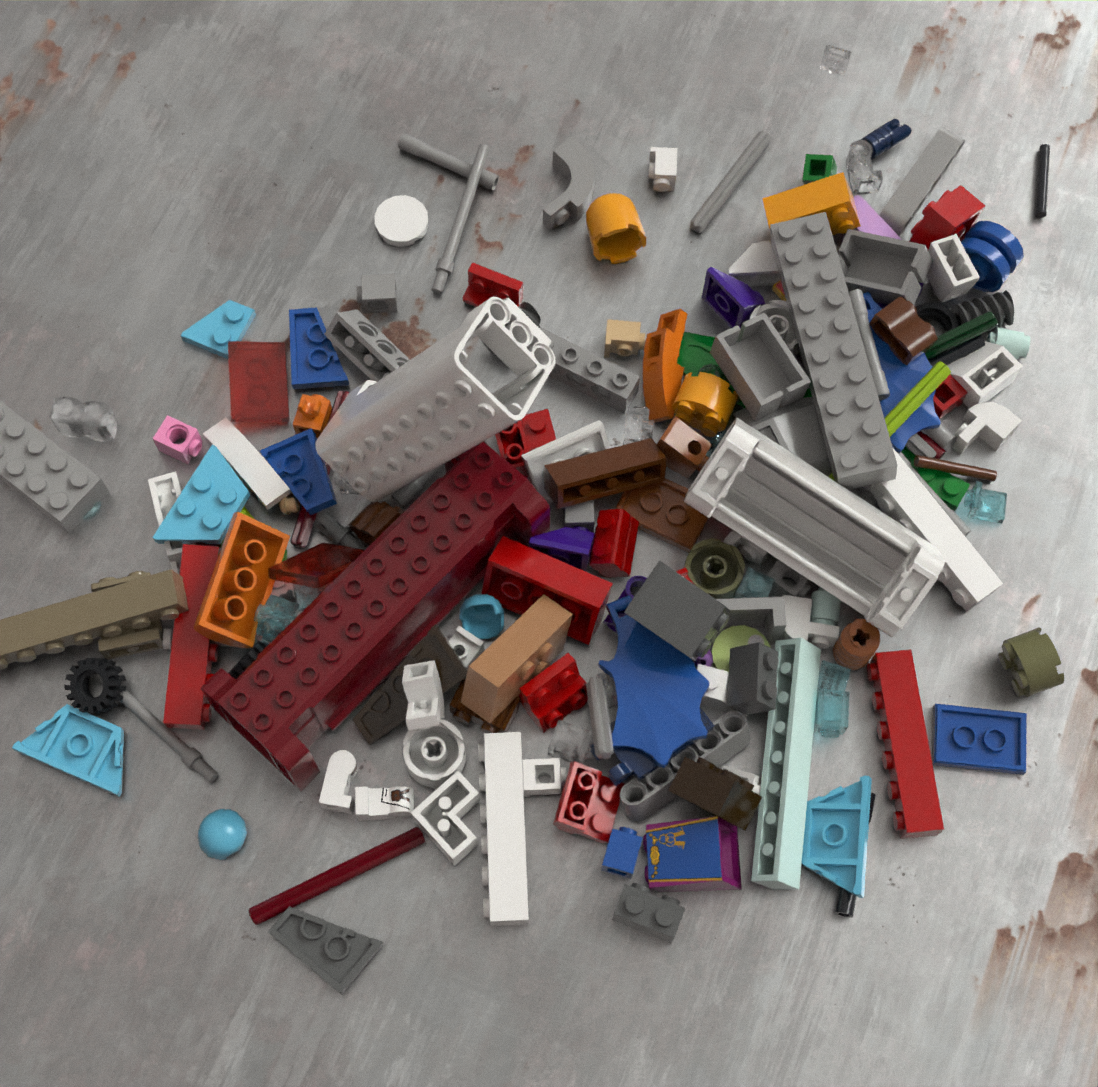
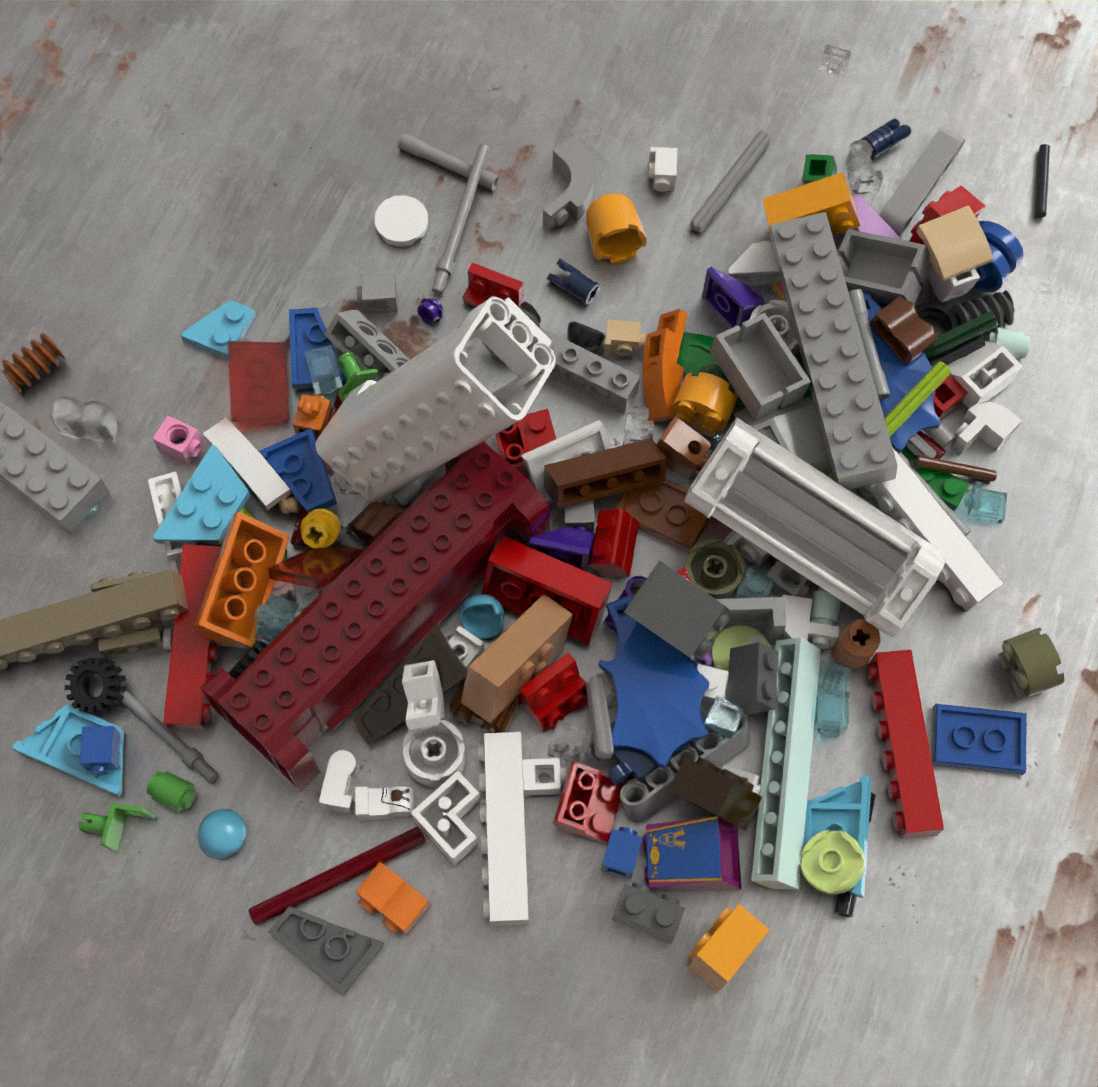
(31, 362): none -> dark orange piece
(100, 749): none -> blue brick
(113, 824): none -> bright green bracket
(171, 791): none -> bright green brick
(323, 370): none -> clear light blue brick
(323, 521): none -> yellow piece
(353, 374): none -> bright green bracket
(392, 898): none -> orange brick
(430, 310): none -> dark purple plate
(576, 283): none -> dark blue hinge
(584, 336): none -> black brick
(724, 717): none -> clear light blue tile
(731, 943): none -> light orange brick
(832, 862): none -> yellowish green tile
(955, 243): none -> tan slope

